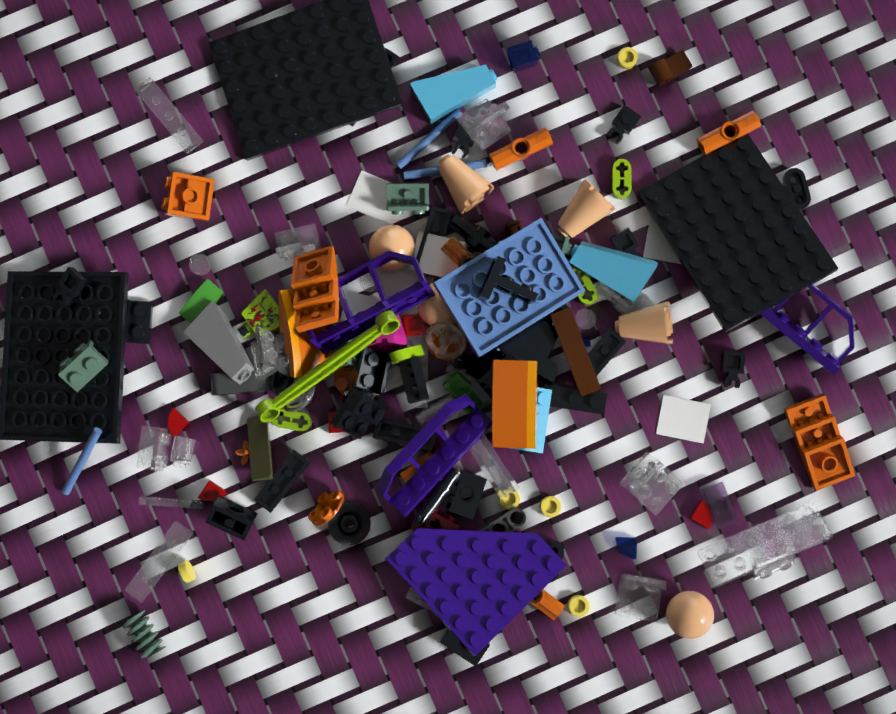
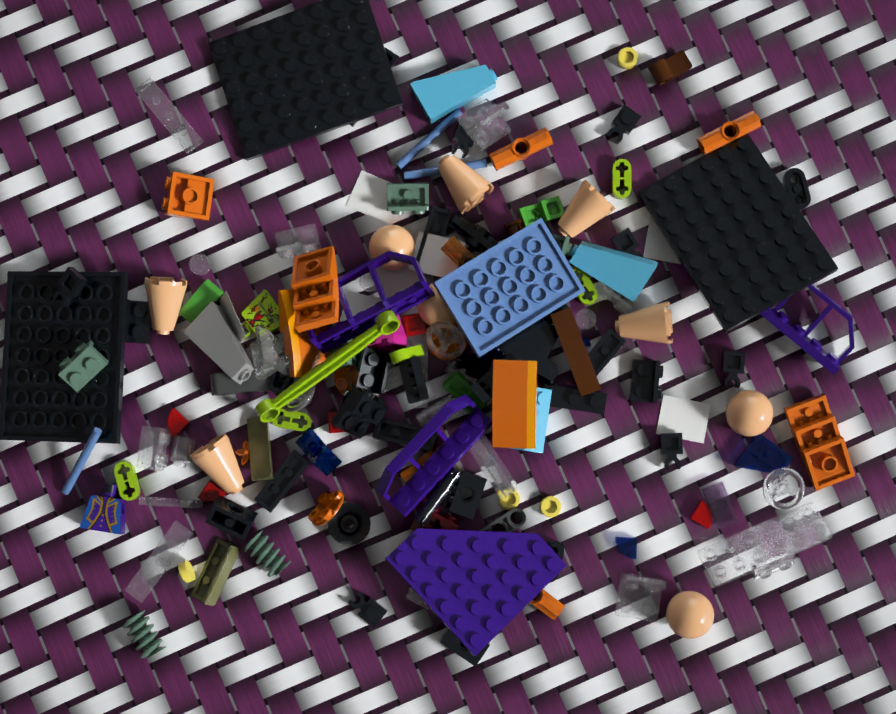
(105, 512): none -> torso
(122, 482): none -> lime beam
(164, 302): none -> light nougat cone
(215, 572): none -> olive slope
(220, 463): none -> light nougat cone
(232, 316): none -> white sticker
(267, 554): none -> sand green piece
(318, 452): none -> clear blue slope
(370, 611): none -> black plate
(505, 284): black bracket -> none
(523, 56): clear blue brick -> none
(546, 209): none -> bright green slope
(578, 605): light yellow tile -> none
(645, 381): none -> black bracket
(651, 483): clear bracket -> none
(671, 445): none -> black plate
(749, 413): none -> light nougat piece
(763, 456): none -> clear blue wing
(777, 483): none -> clear piece

